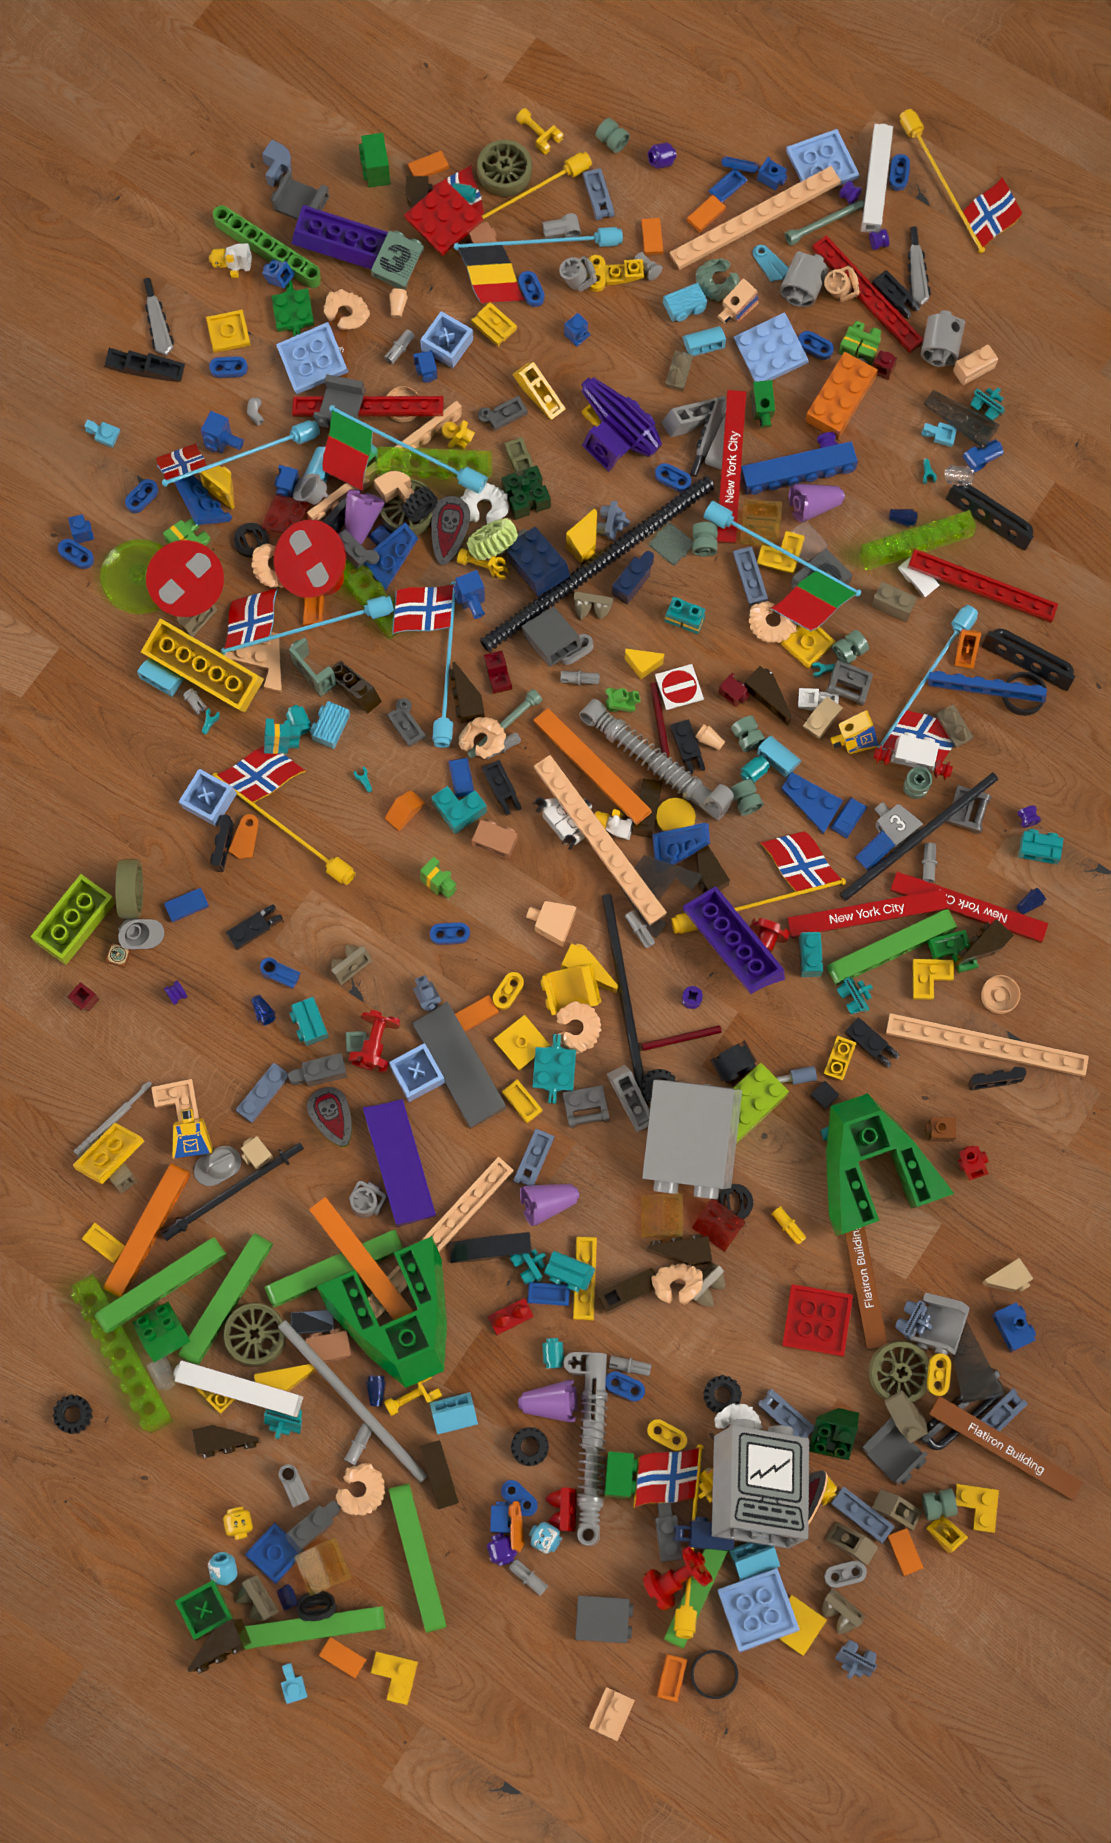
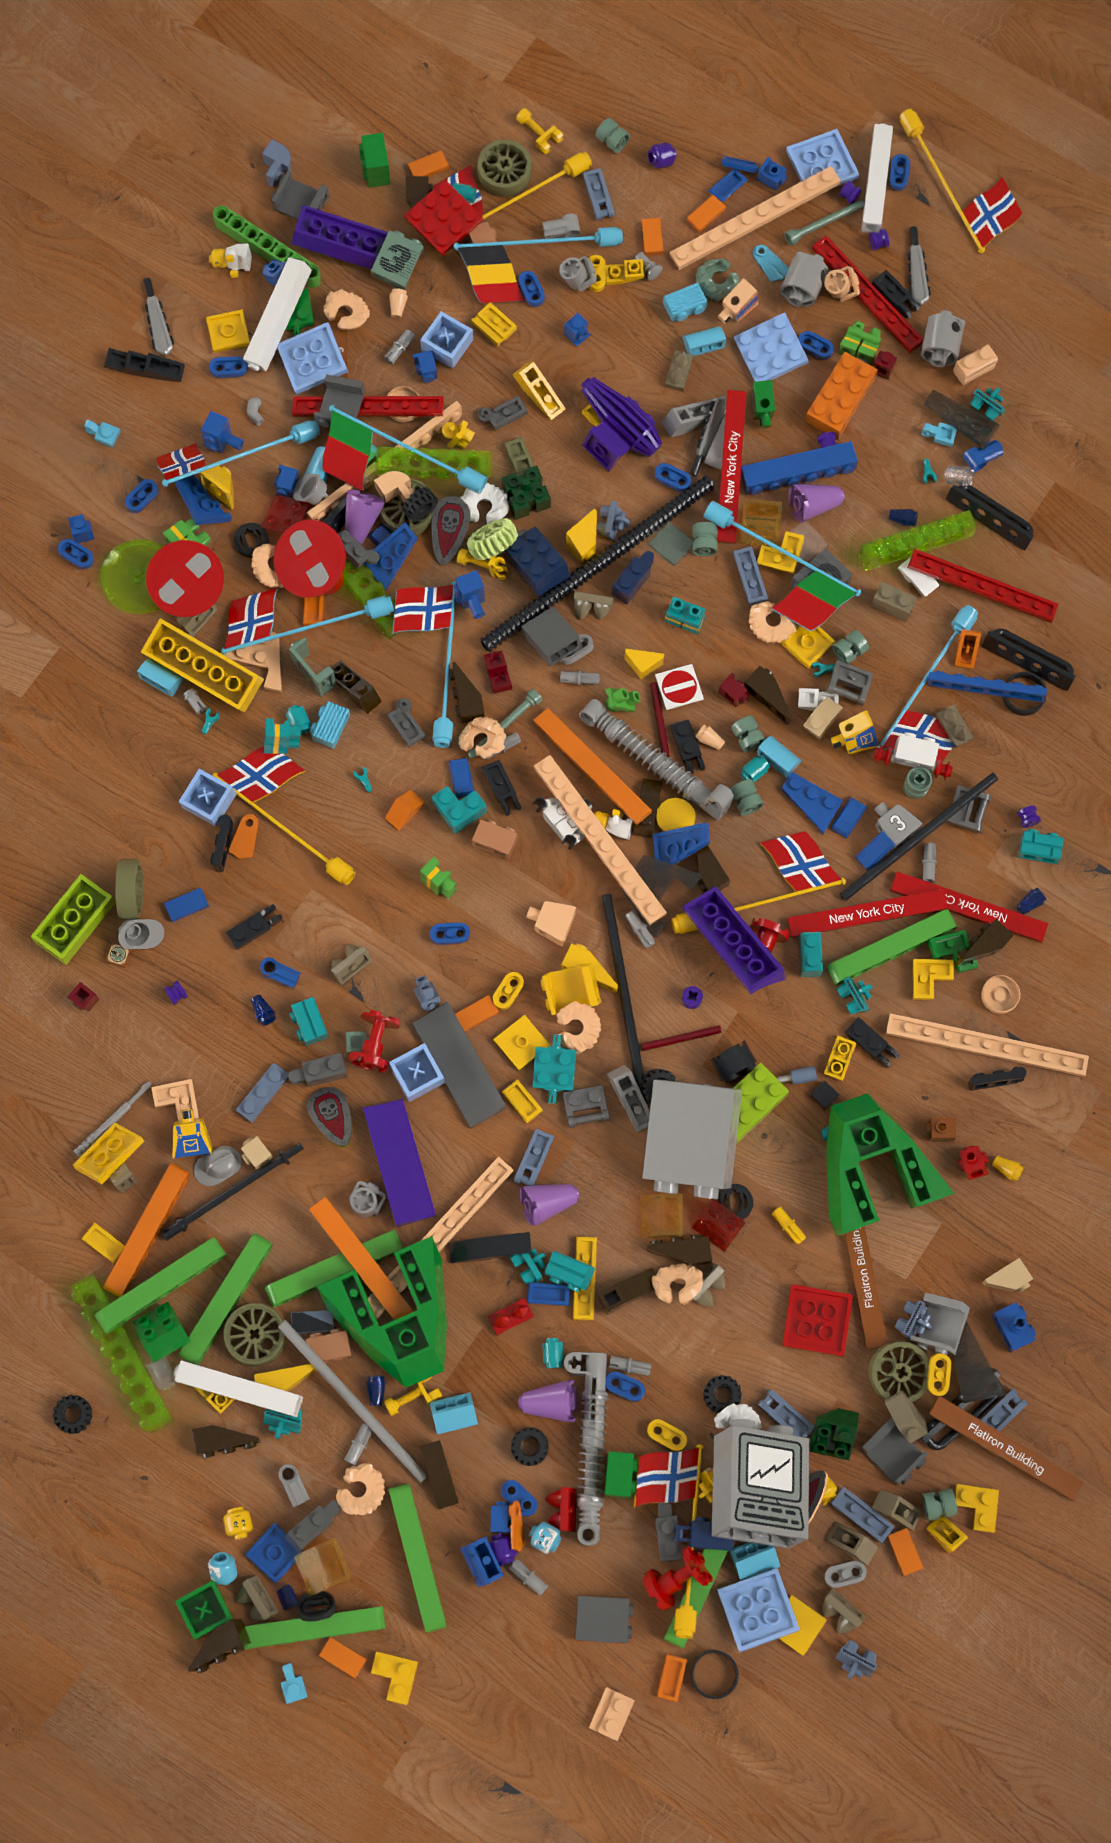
(277, 314): none -> white brick
(482, 1562): none -> blue brick
(1008, 1168): none -> yellow cone

